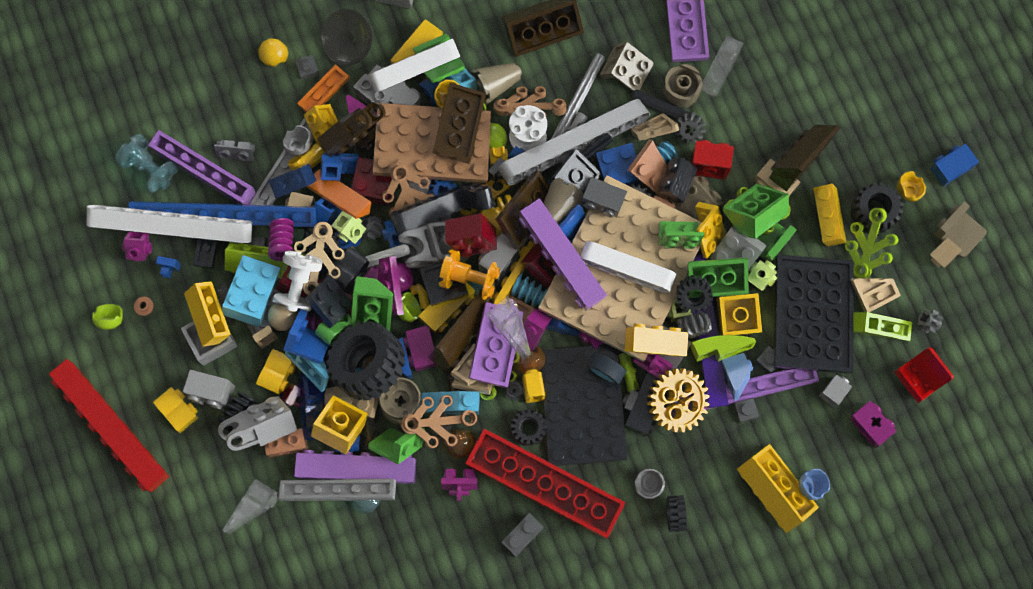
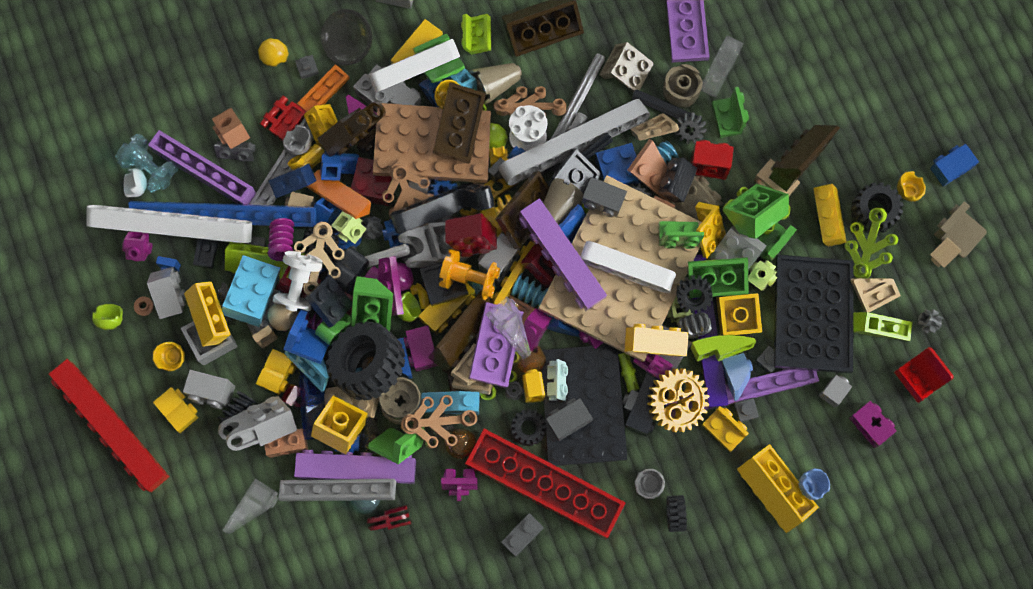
(134, 183): none -> white hair
(166, 292): none -> light grey brick
(168, 356): none -> yellow hair
(230, 128): none -> nougat brick
(291, 117): none -> red plate
(389, 519): none -> dark red arm
(476, 33): none -> lime bracket
(558, 389): none -> light aqua hinge
(569, 419): none -> dark grey brick
(606, 368): black wheel -> none
(725, 428): none -> yellow bracket
(730, 114): none -> bright green bracket

